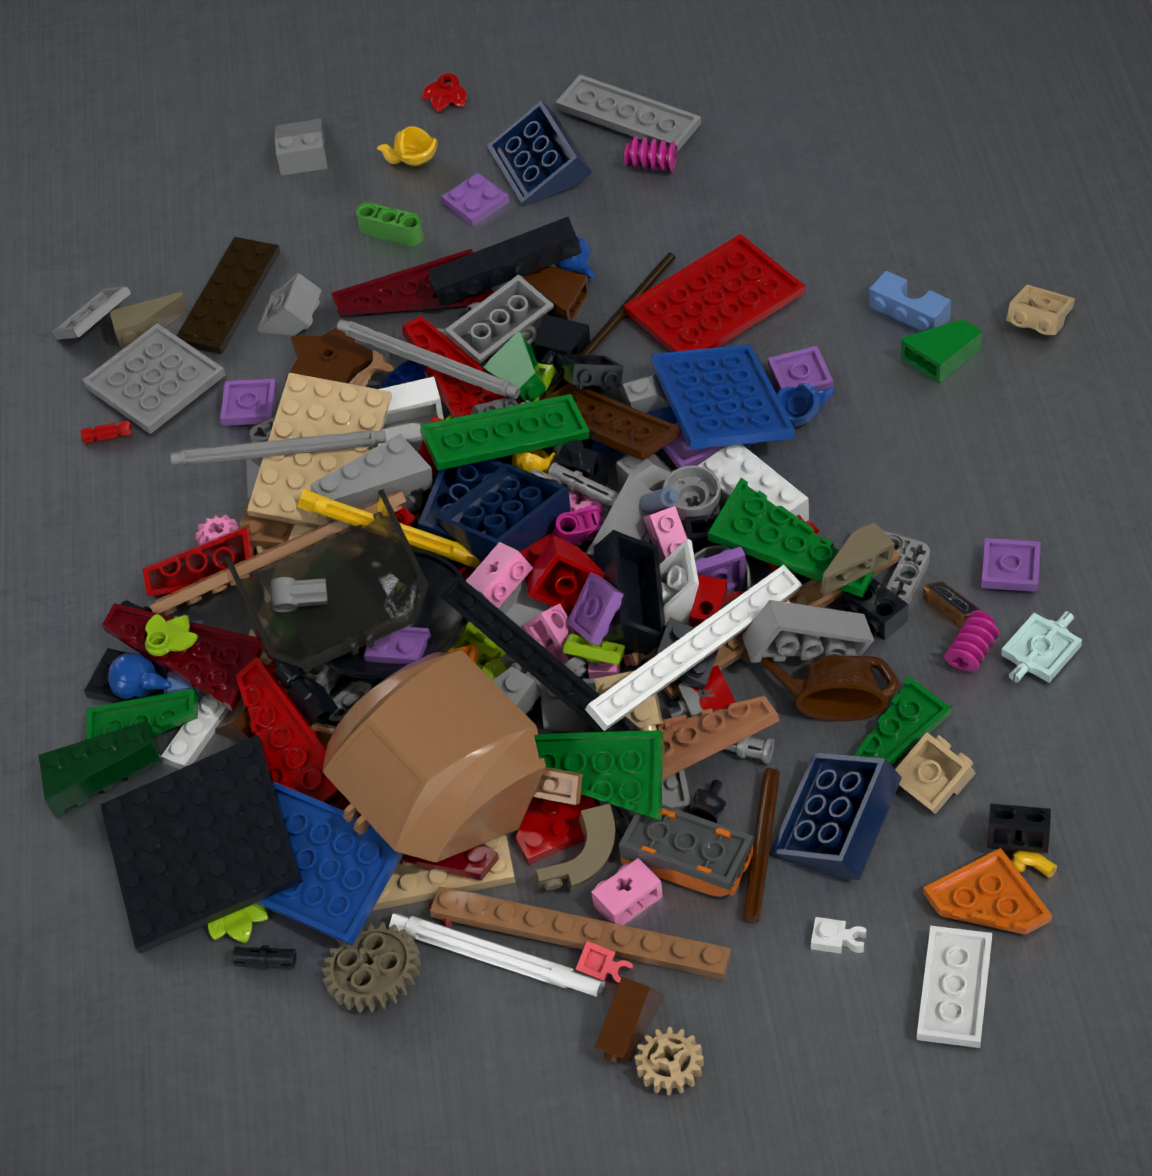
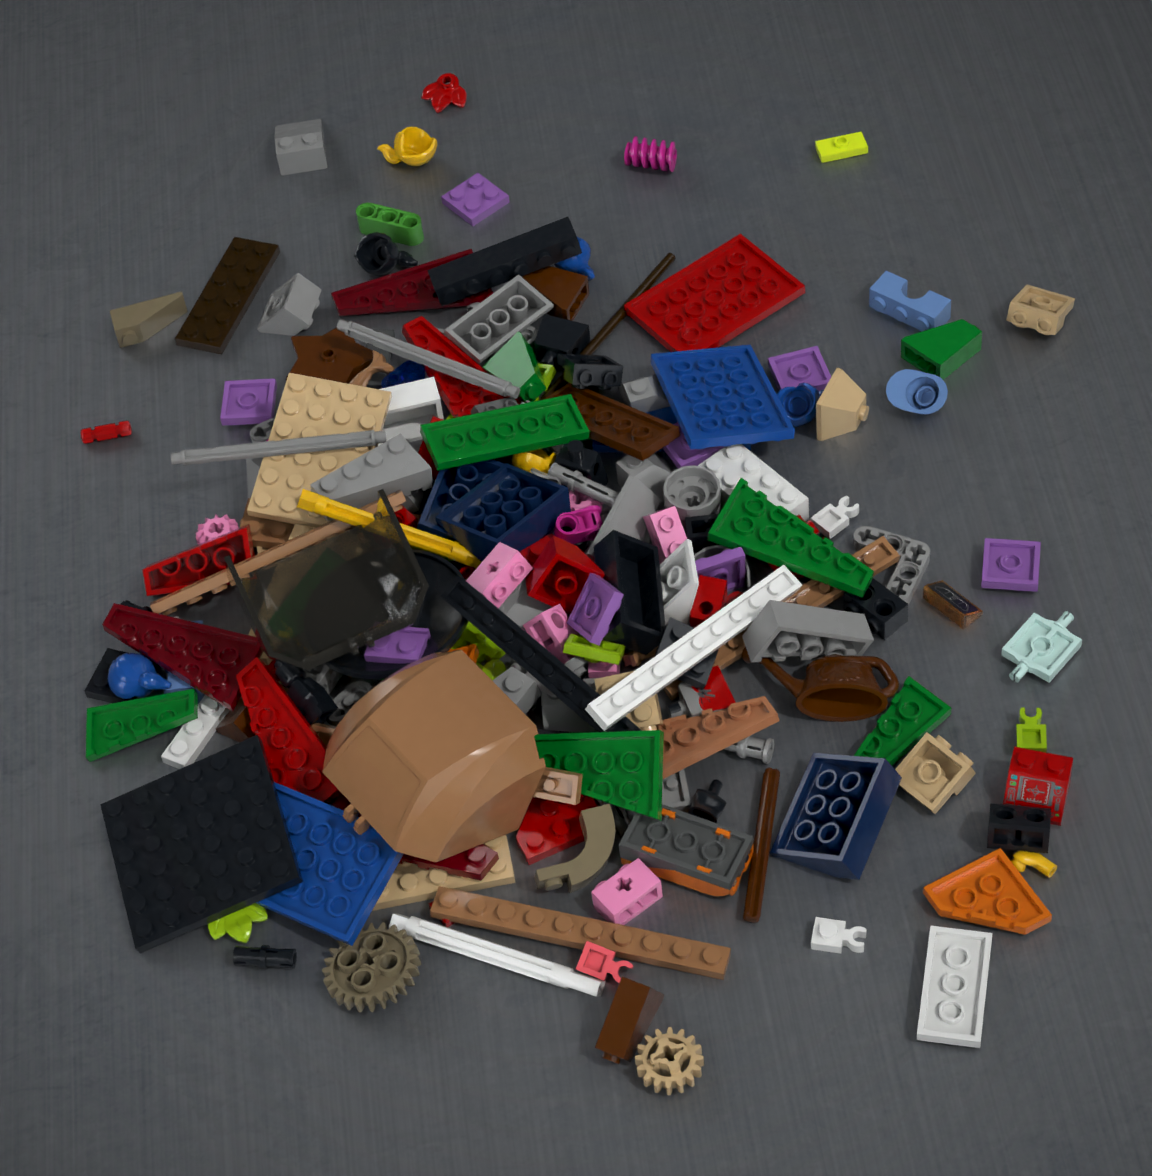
(91, 312): light grey tile -> none
(96, 765): dark green wedge -> none
(153, 378): light grey plate -> none
(170, 635): lime plate -> none
(290, 594): light grey piece -> none
(380, 255): none -> black hair
(538, 156): dark blue slope -> none
(627, 112): light grey plate -> none
(659, 500): sand blue cylinder -> none
(834, 519): none -> white plate
(840, 407): none -> tan slope
(841, 147): none -> neon yellow plate
(861, 554): dark tan slope -> none
(917, 391): none -> medium blue piece
(972, 642): dark pink piece -> none
(1030, 732): none -> lime plate
(1039, 781): none -> red slope

